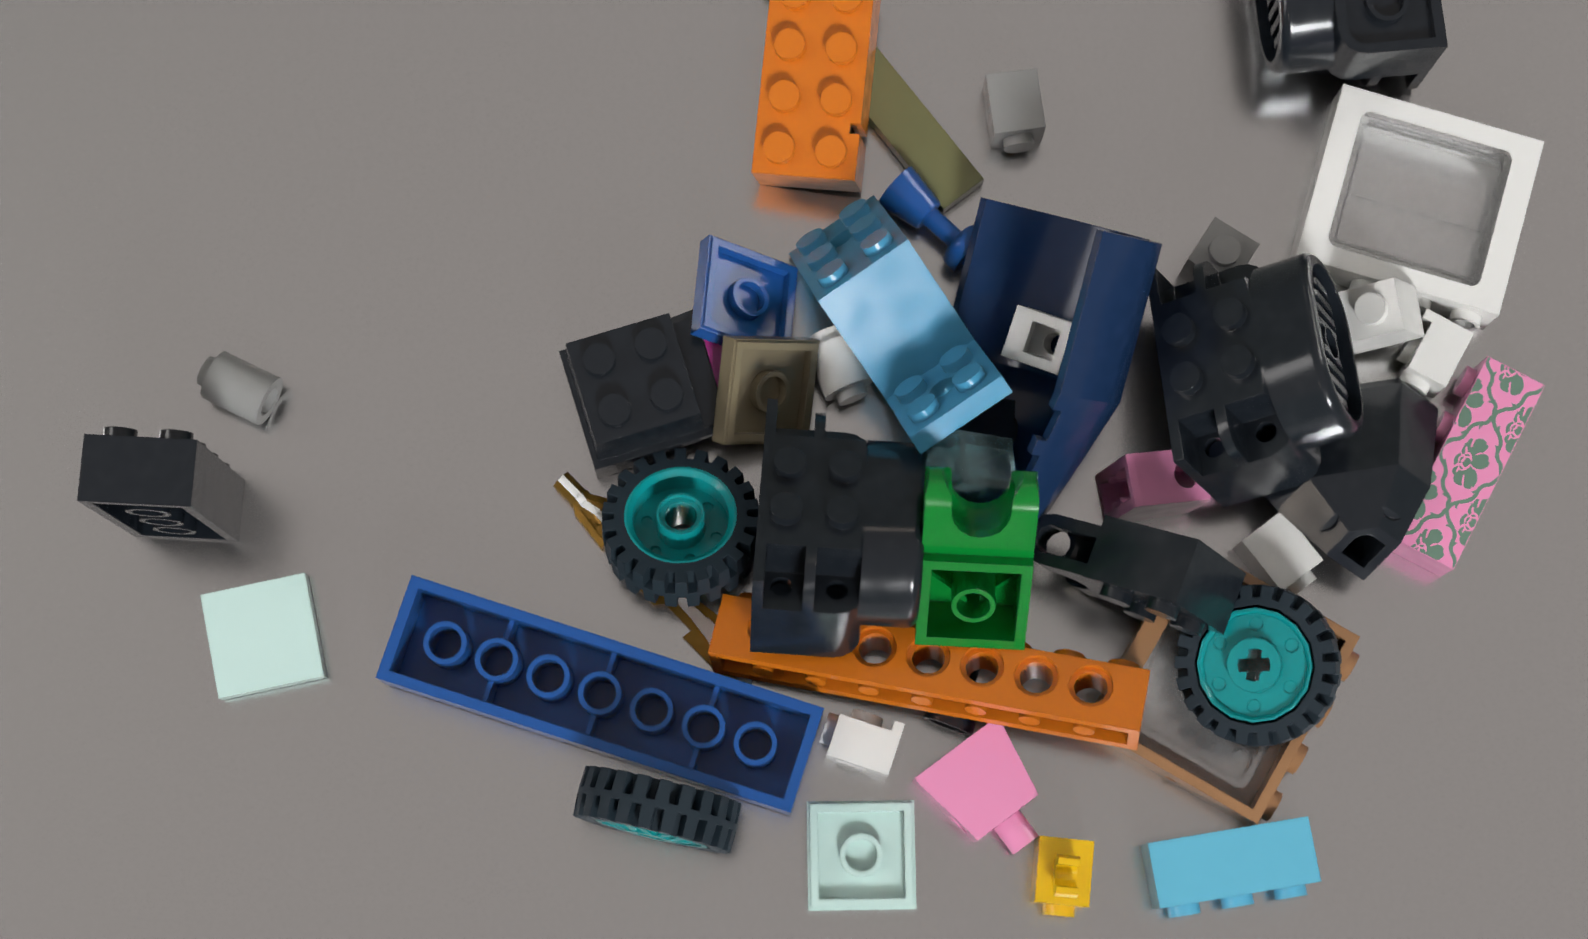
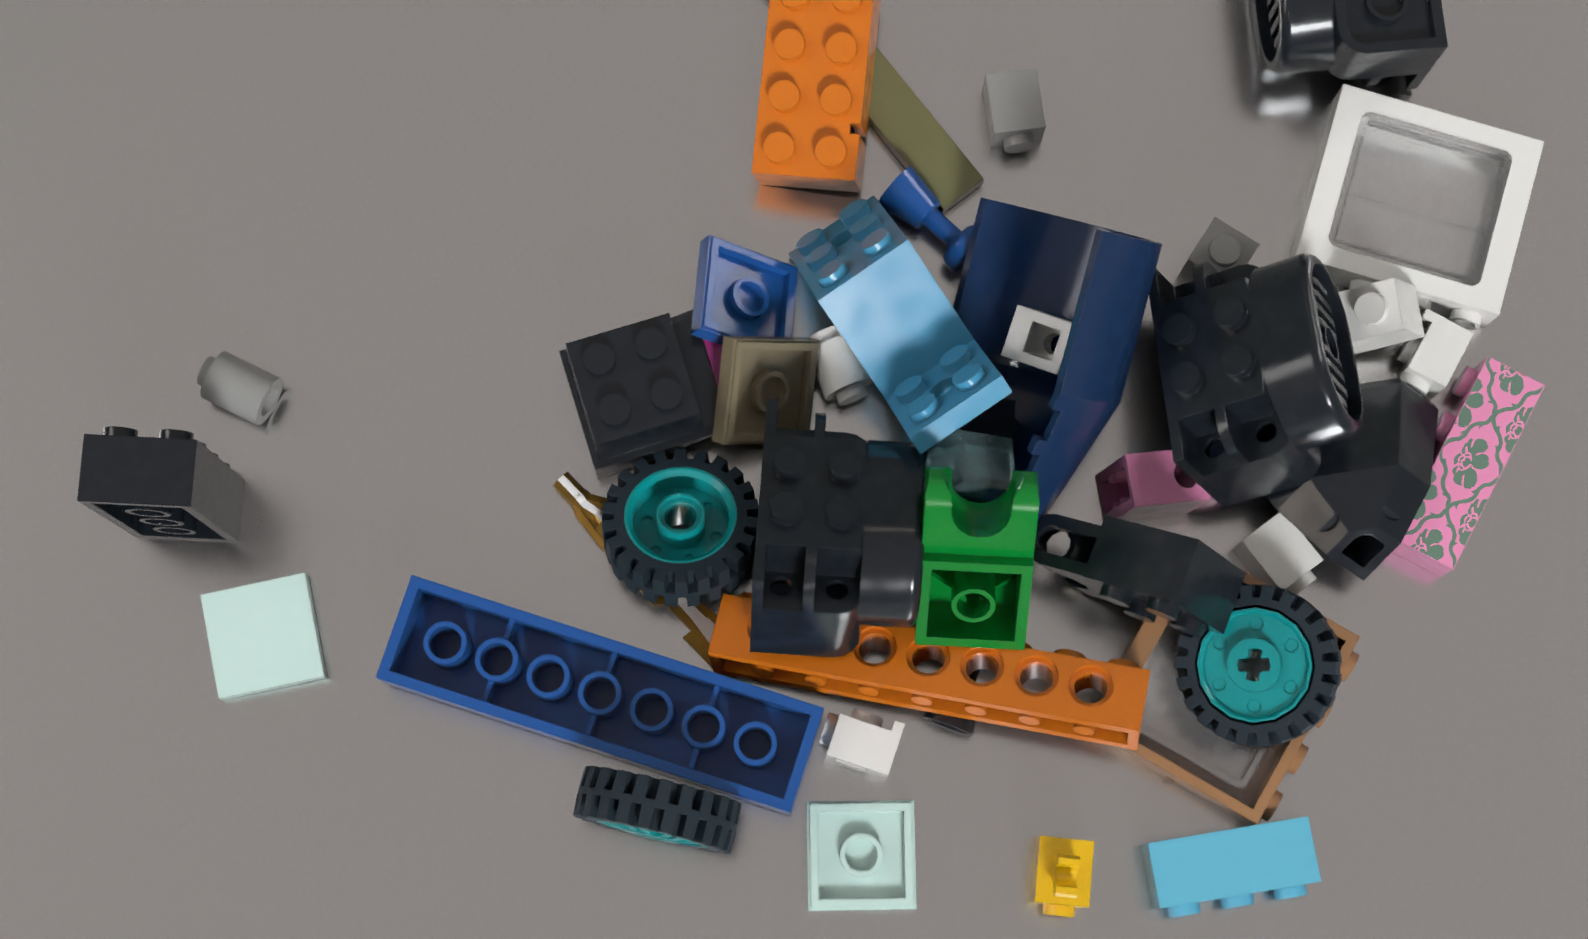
(983, 788): bright pink torso -> none

